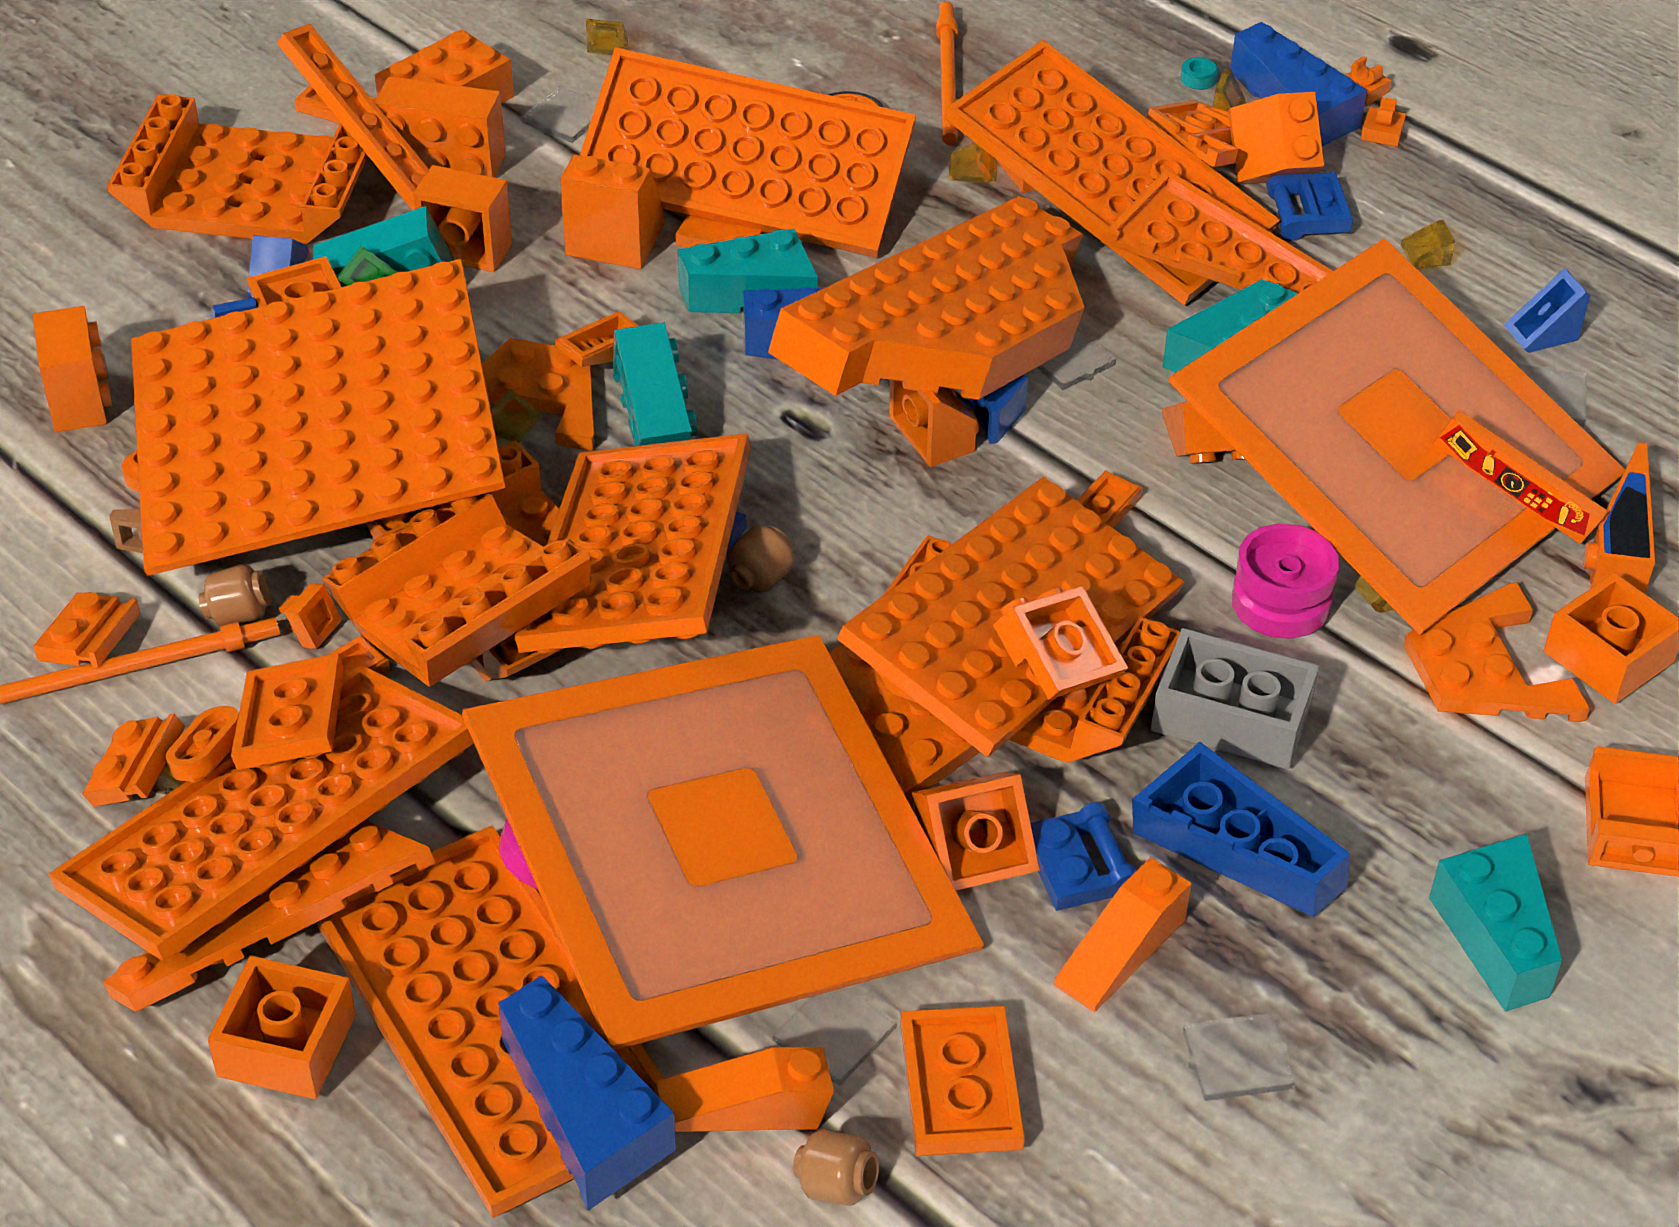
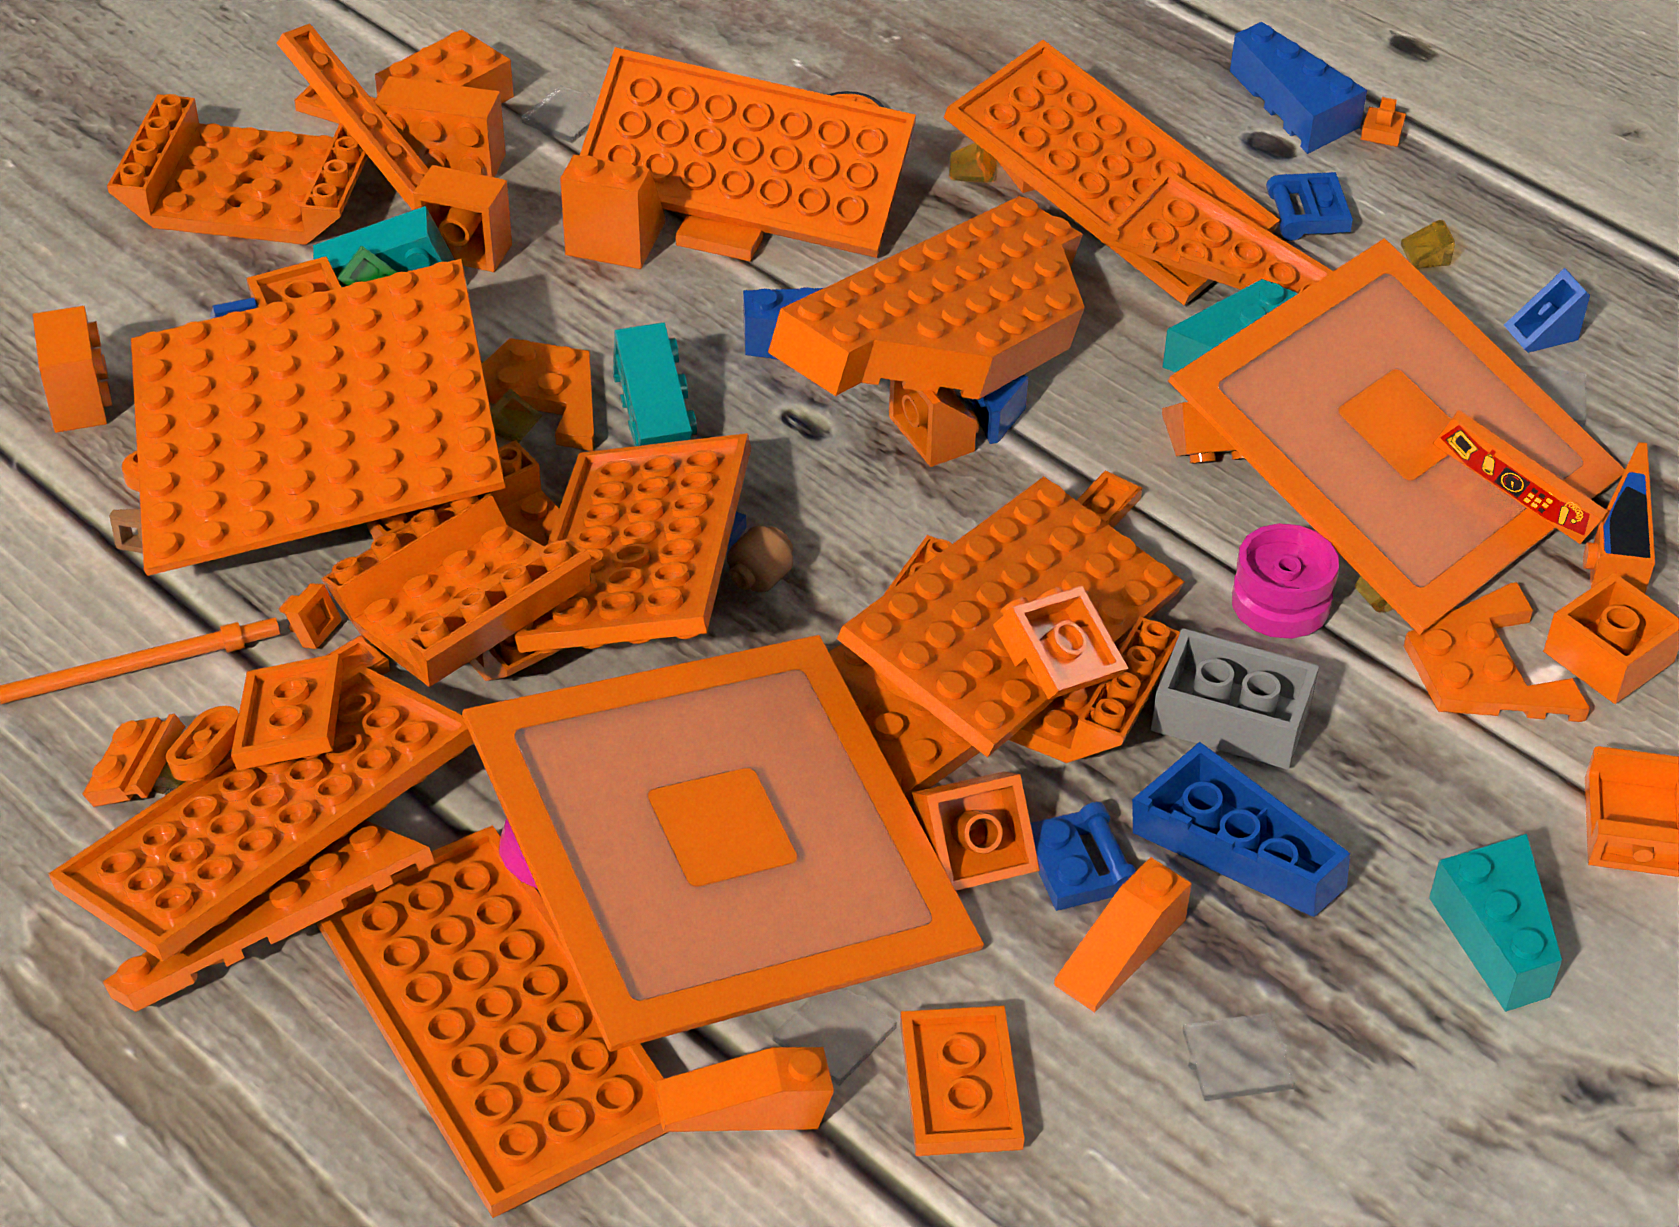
(86, 629): orange plate -> none
(235, 595): medium nougat head -> none
(274, 254): slope -> none
(282, 1027): orange brick -> none
(586, 1094): blue wedge -> none
(598, 335): orange slope -> none
(605, 36): clear yellow slope -> none
(718, 272): teal wedge -> none
(836, 1167): medium nougat head -> none
(946, 32): orange bar -> none
(1078, 363): clear piece -> none
(1198, 128): orange wing -> none
(1199, 73): teal tile -> none
(1228, 92): clear yellow slope -> none
(1276, 137): orange slope -> none
(1370, 79): orange tile -> none

